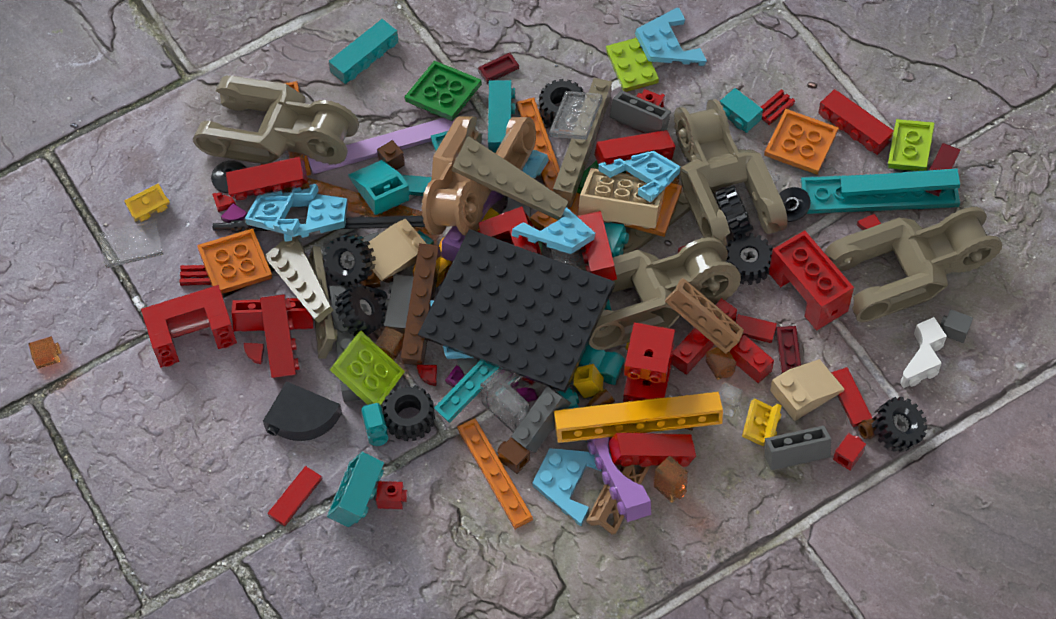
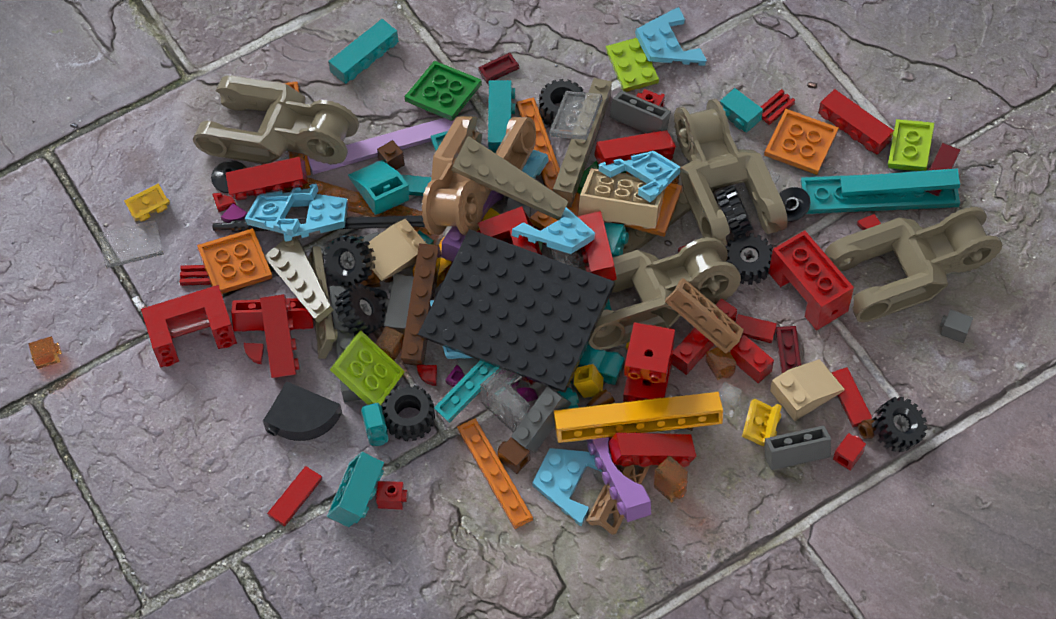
(925, 362): white arch -> none

